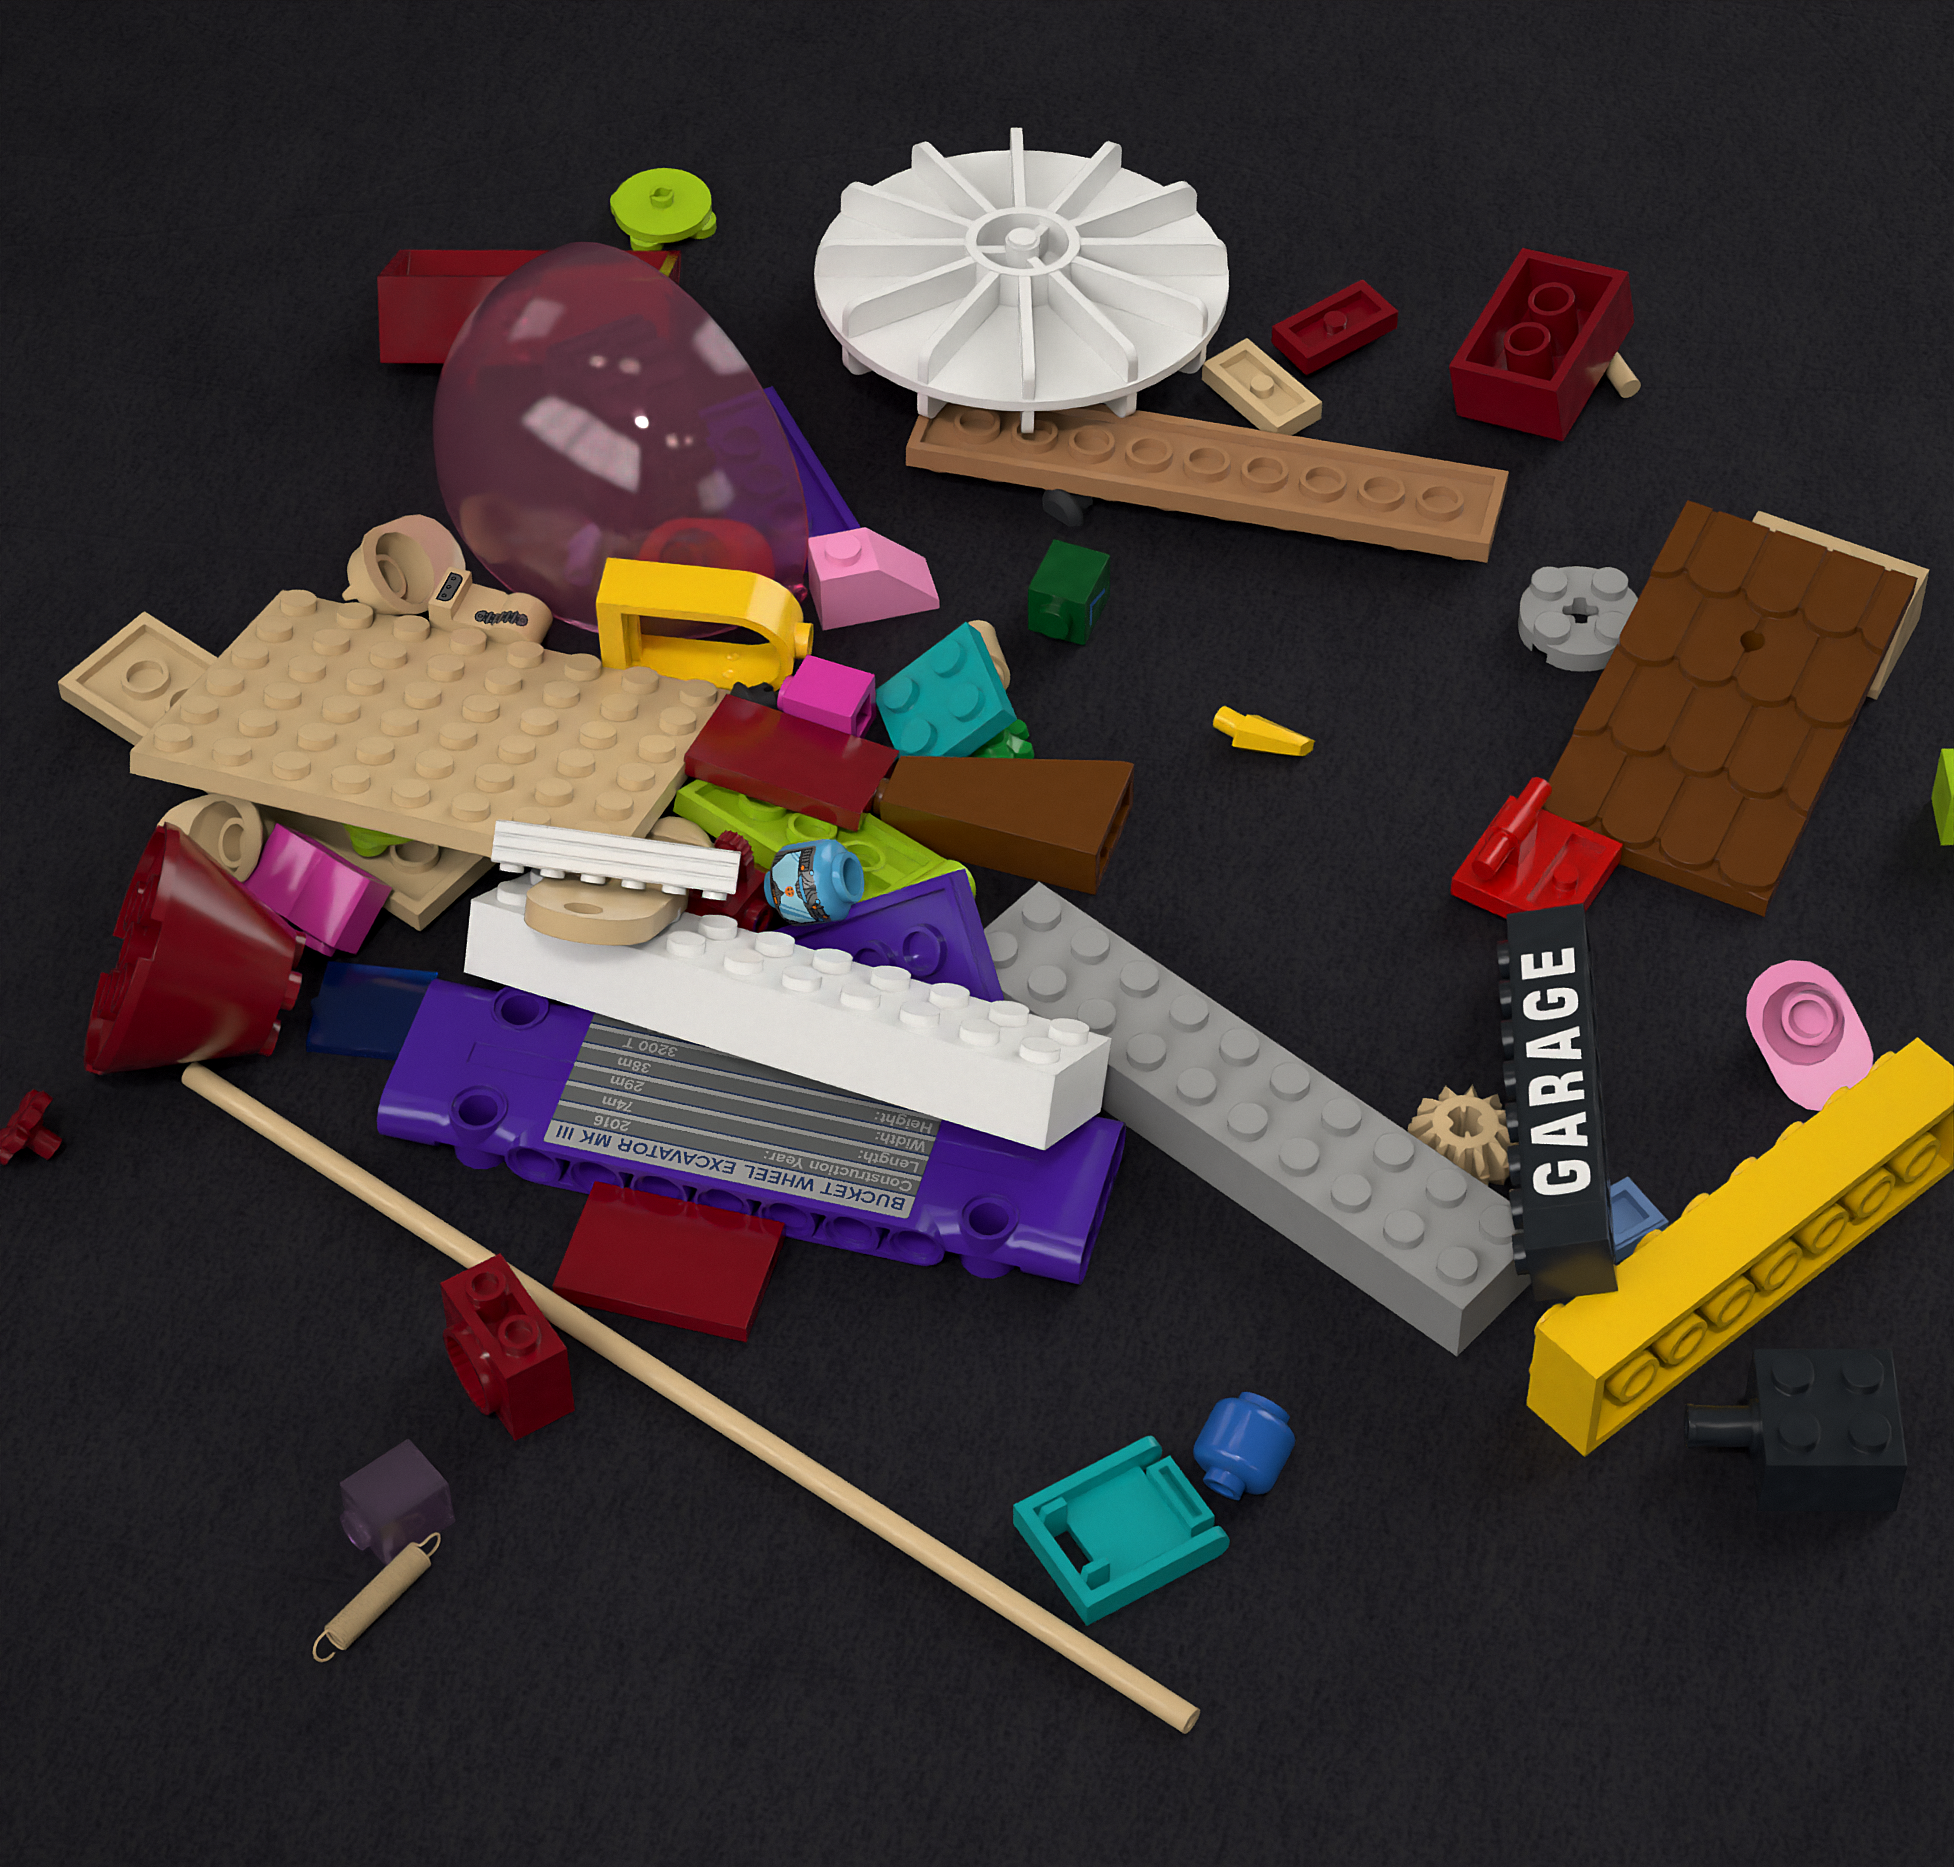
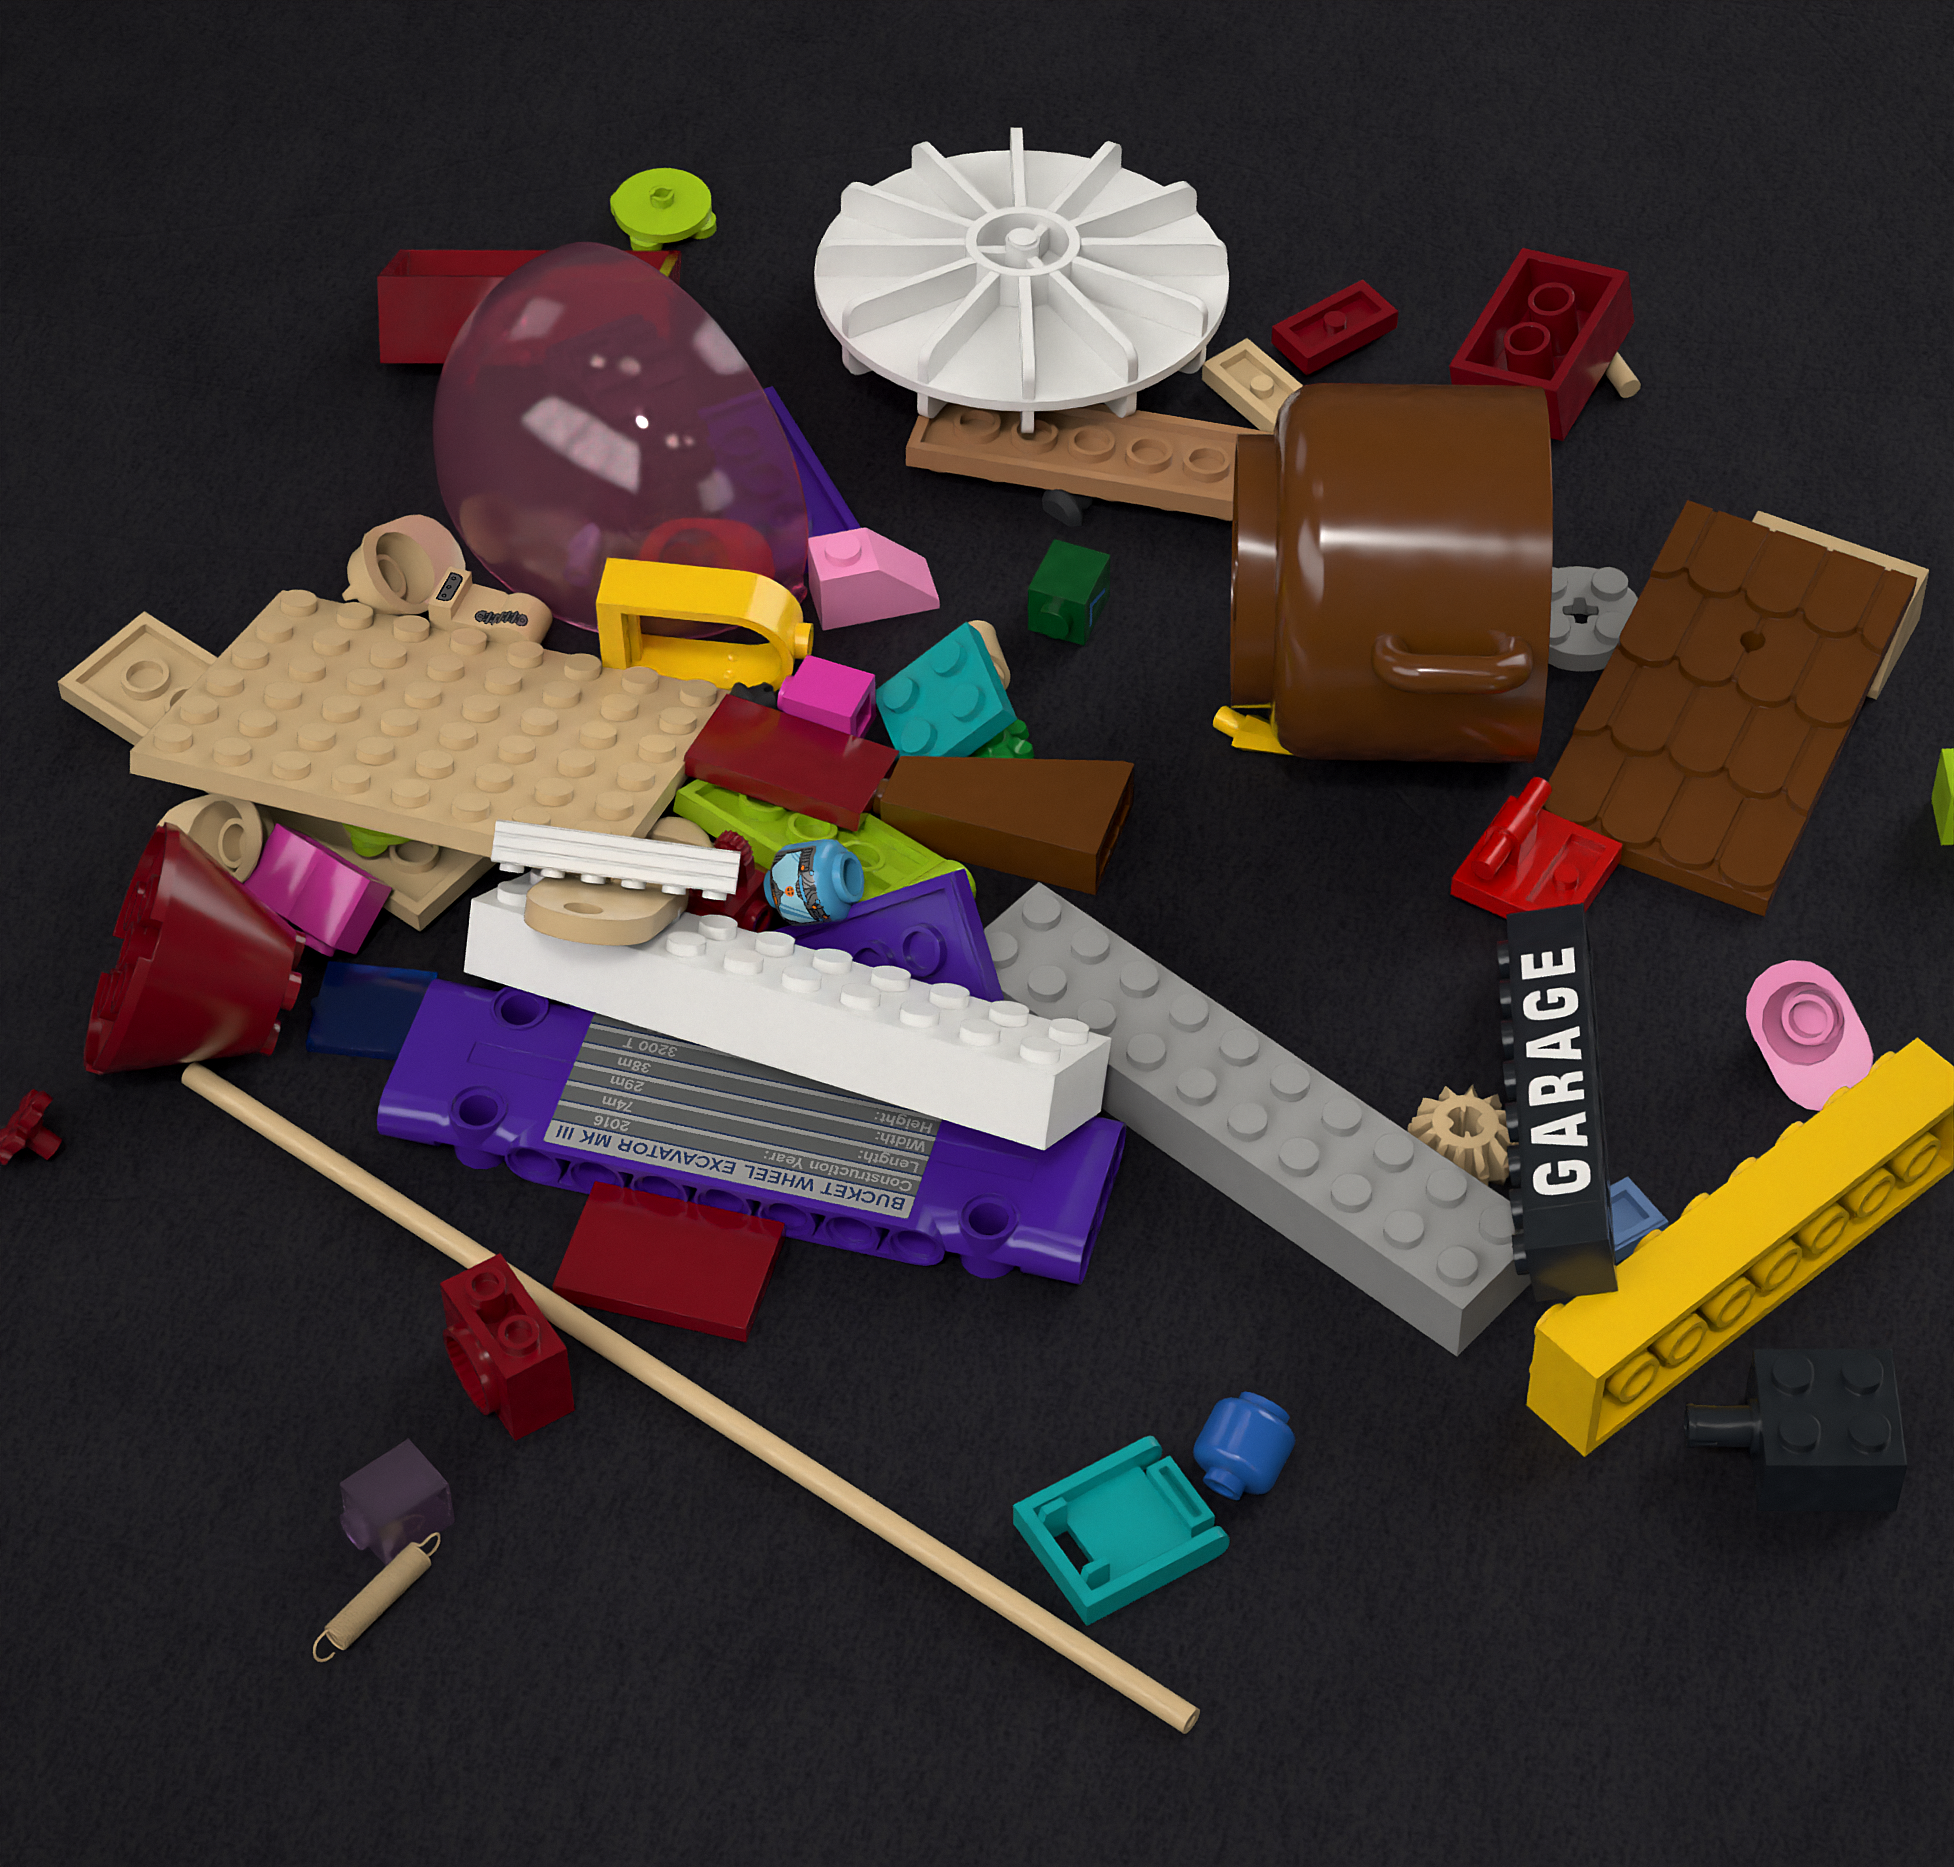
(1396, 572): none -> reddish brown piece

